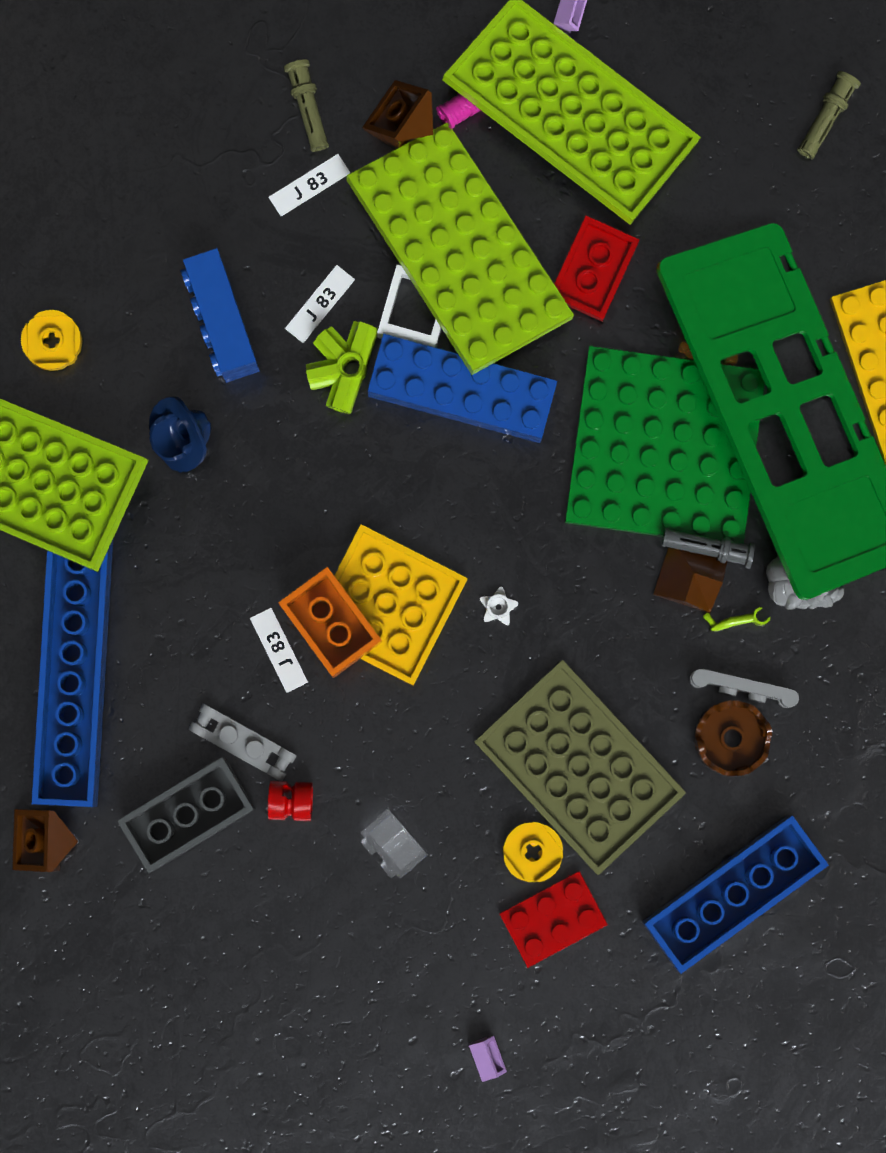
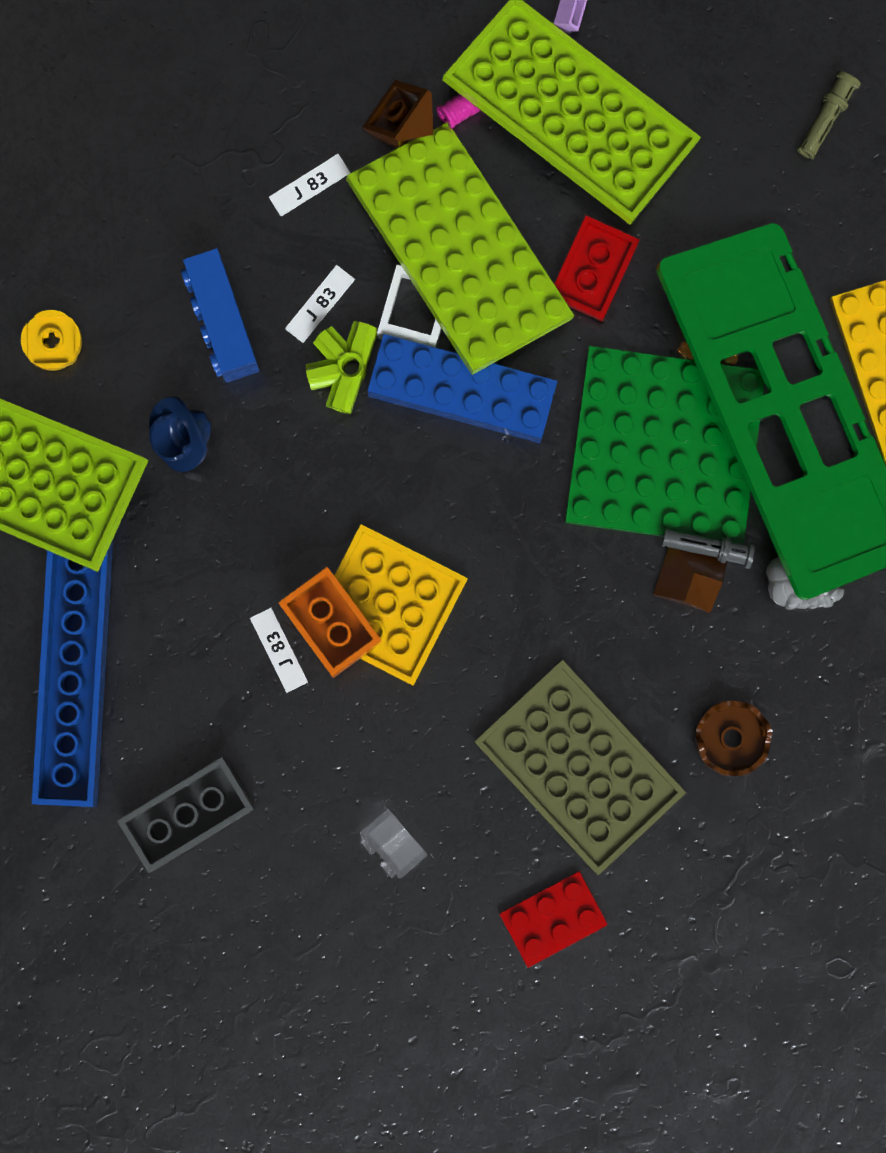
(40, 840): reddish brown slope -> none
(242, 742): light grey plate -> none
(290, 800): red wheel -> none
(304, 92): olive pin -> none
(487, 1058): lavender piece -> none
(506, 606): white plate -> none
(531, 869): yellow plate -> none
(735, 620): lime piece -> none
(735, 893): blue brick -> none
(757, 690): light grey plate -> none

